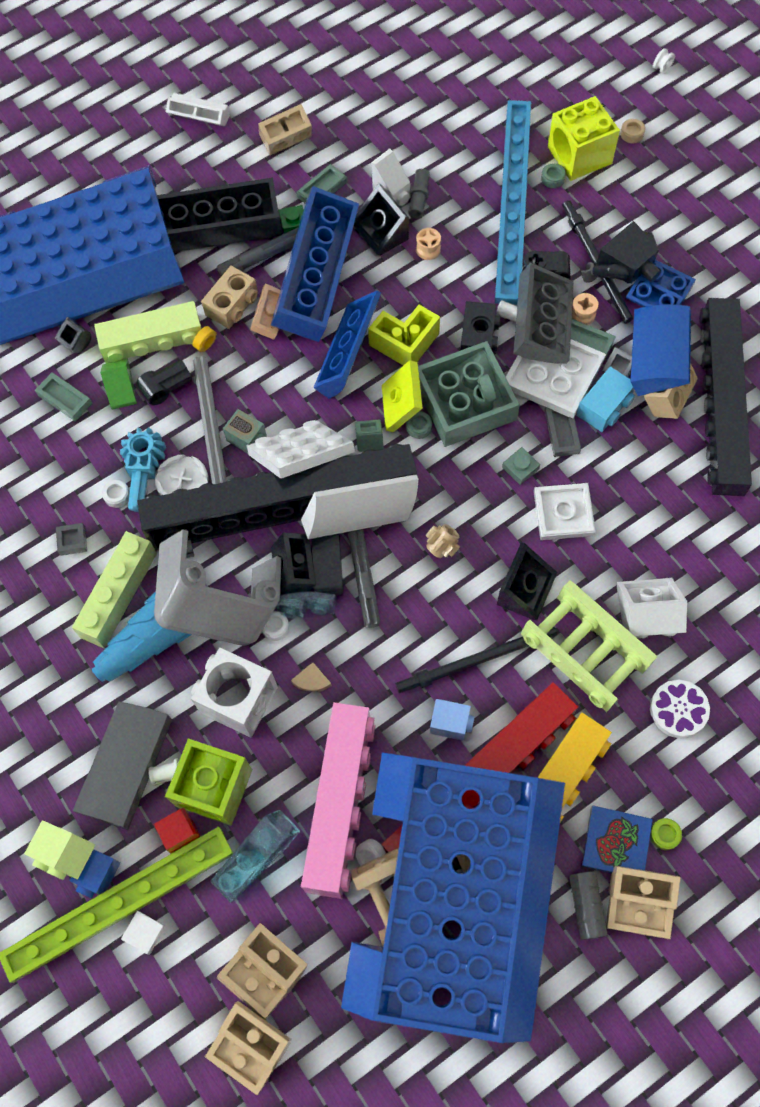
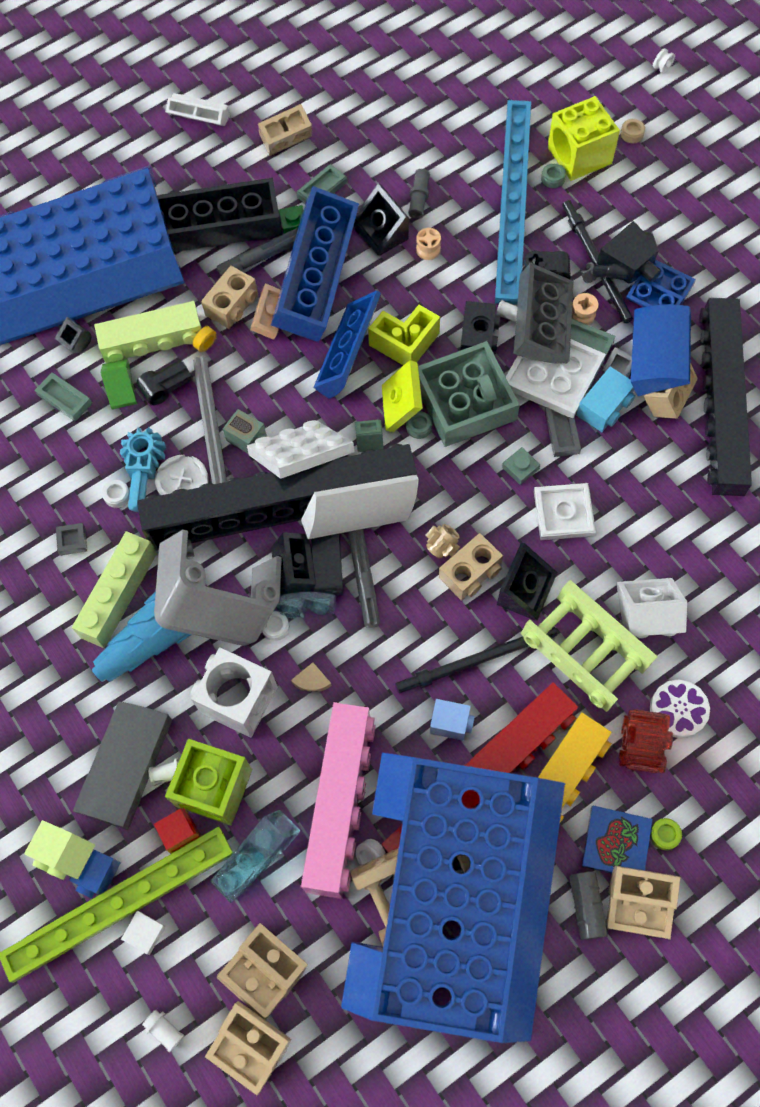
(162, 1030): none -> white pin
(390, 174): white slope -> none
(465, 563): none -> tan brick
(645, 741): none -> clear red brick

